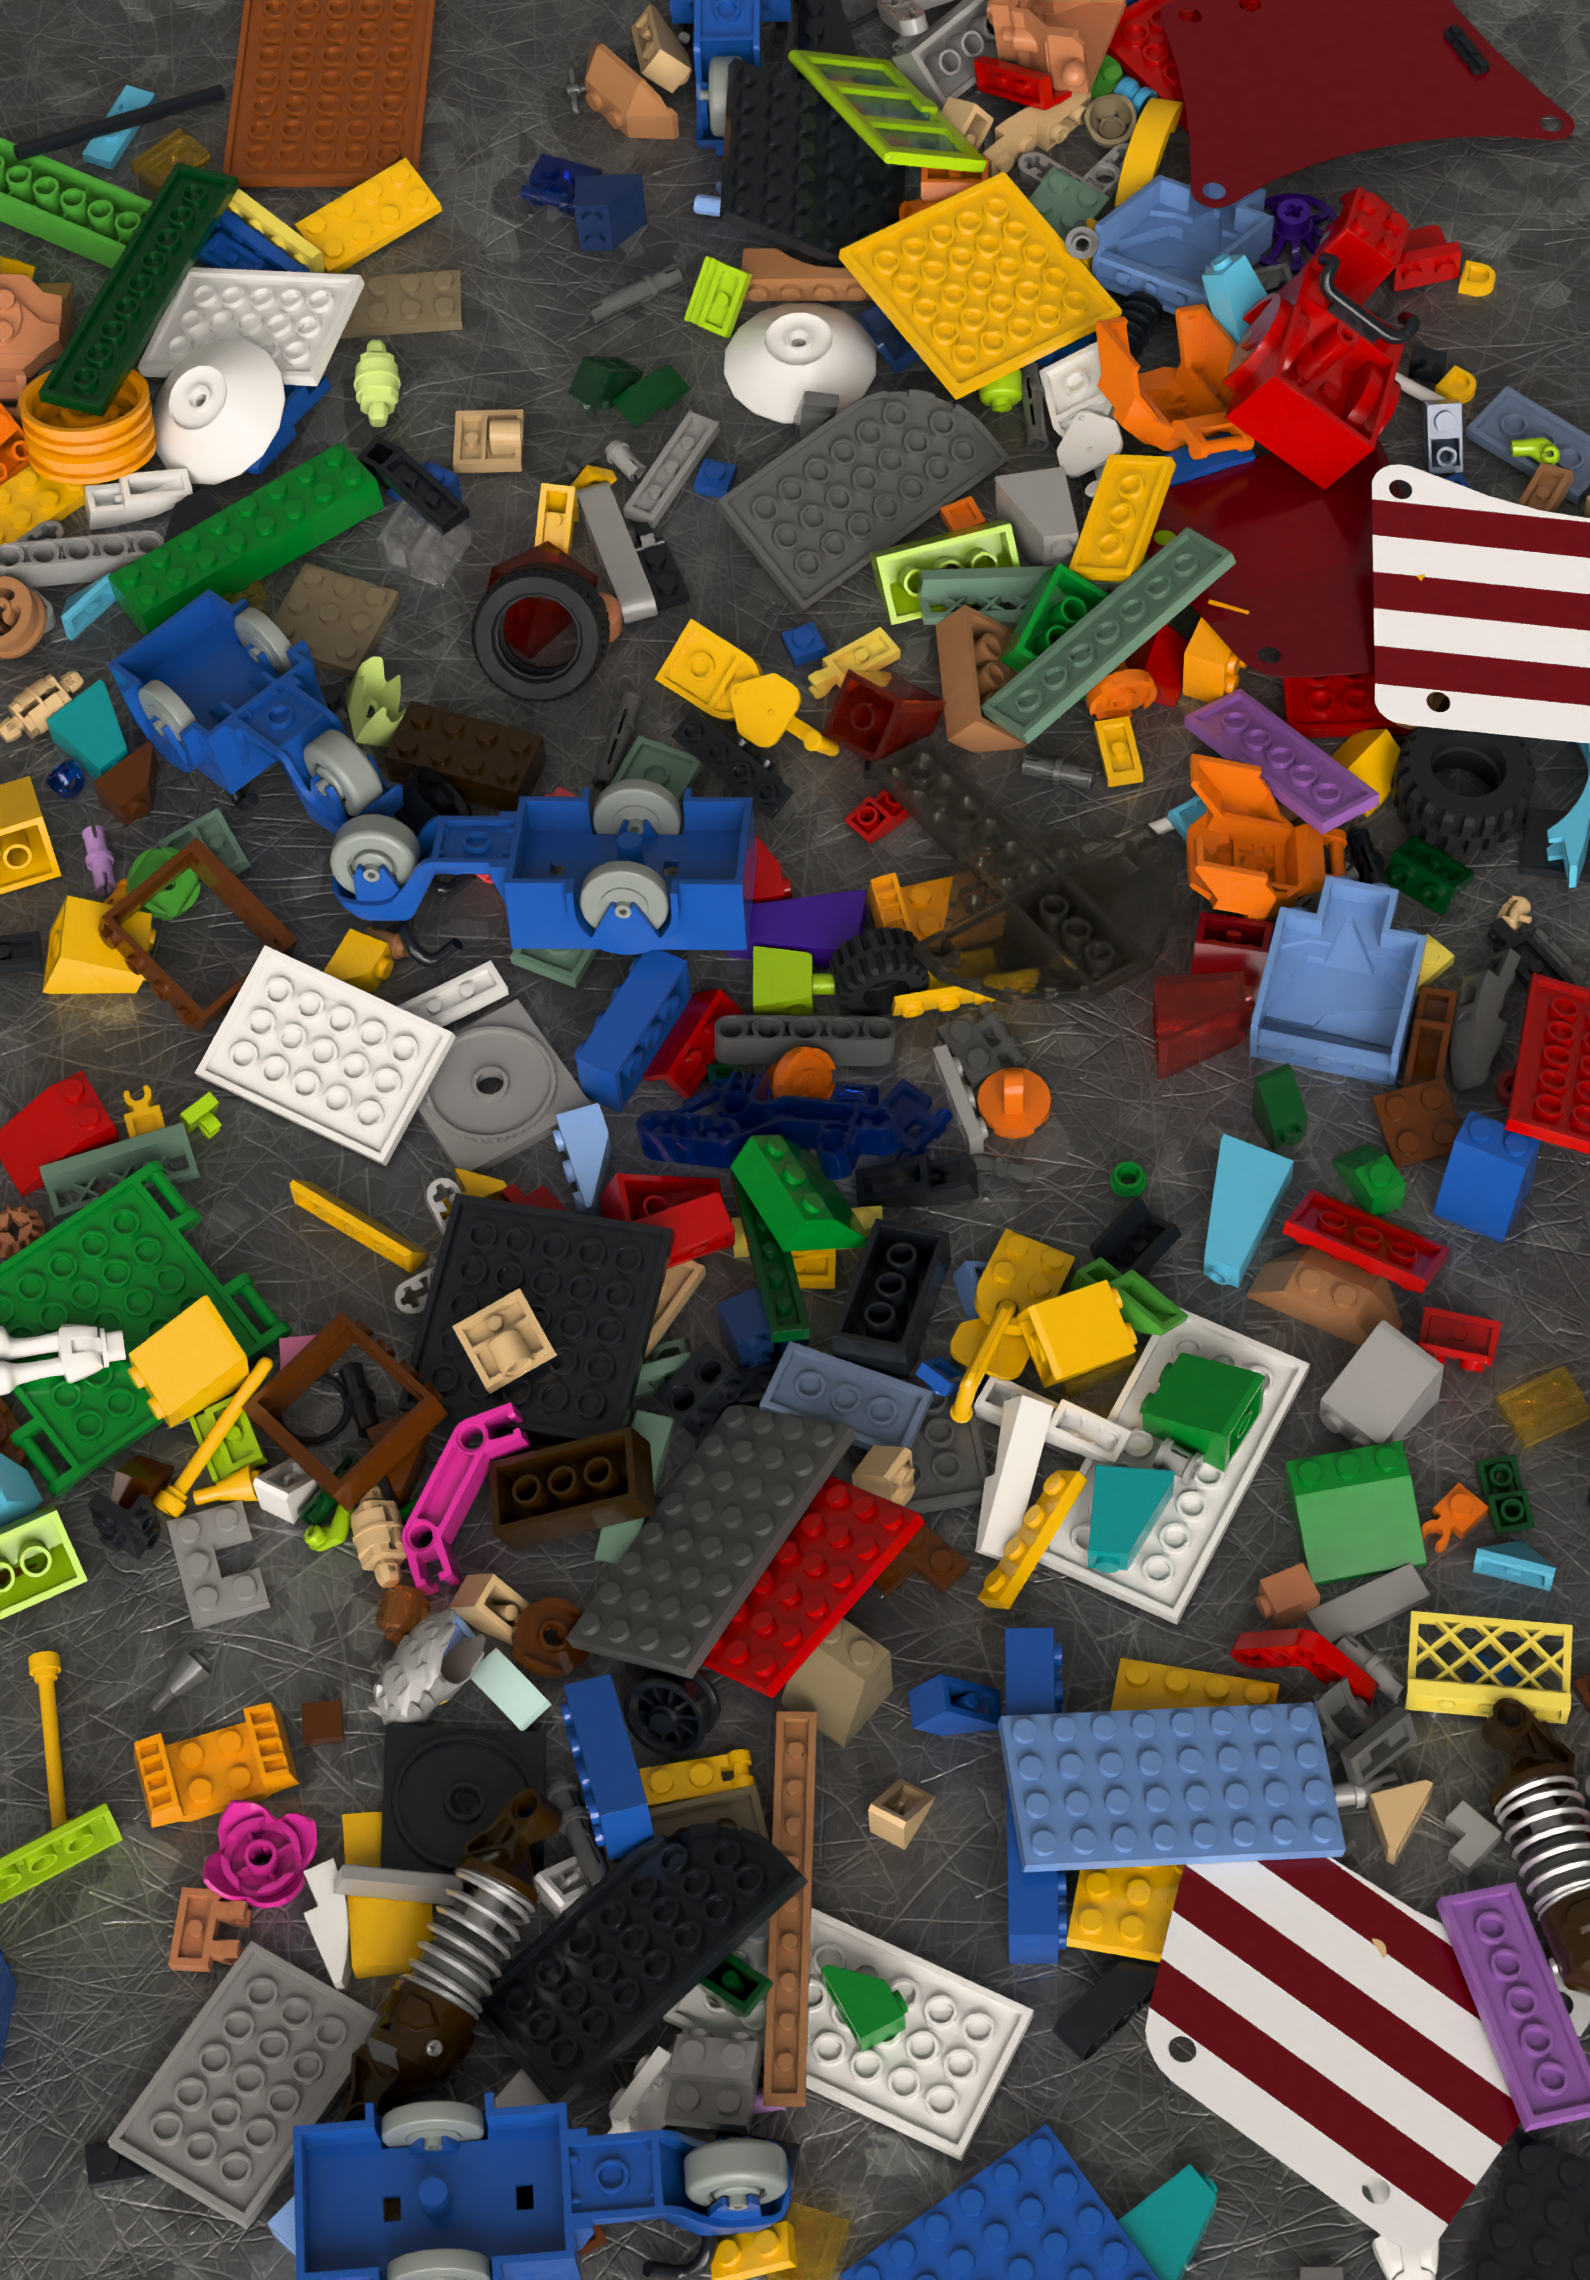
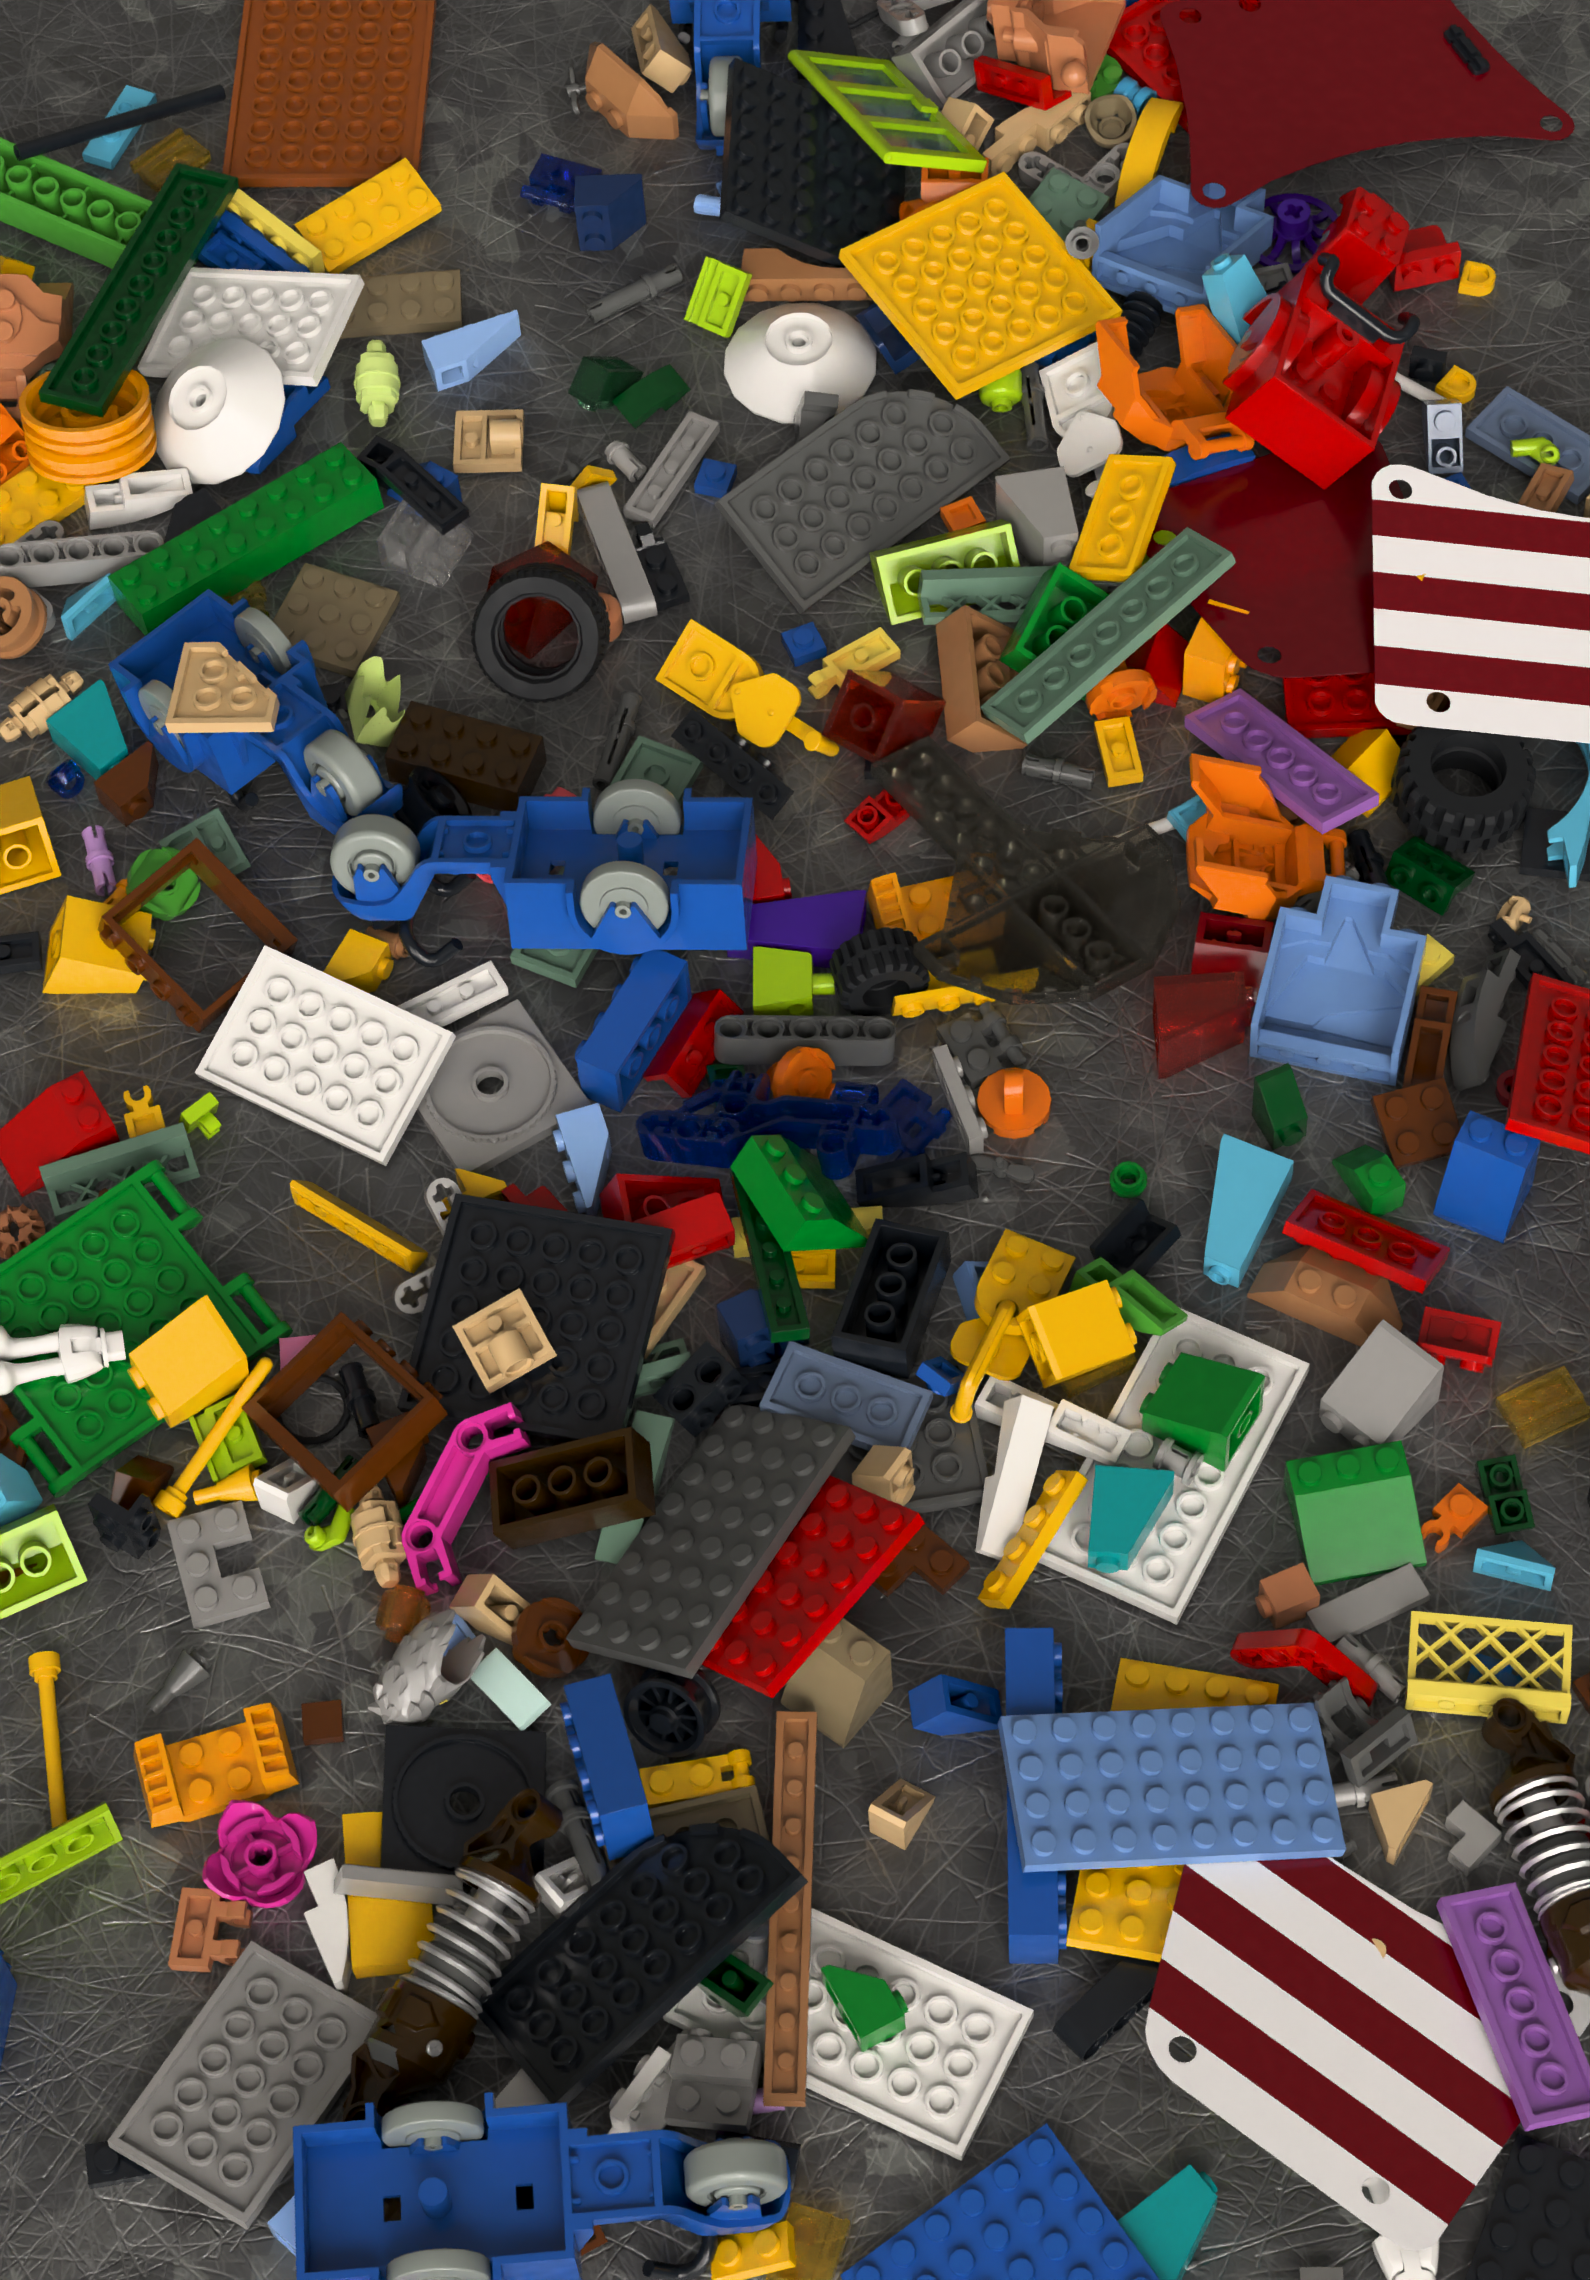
(218, 694): none -> tan plate
(465, 352): none -> light blue slope

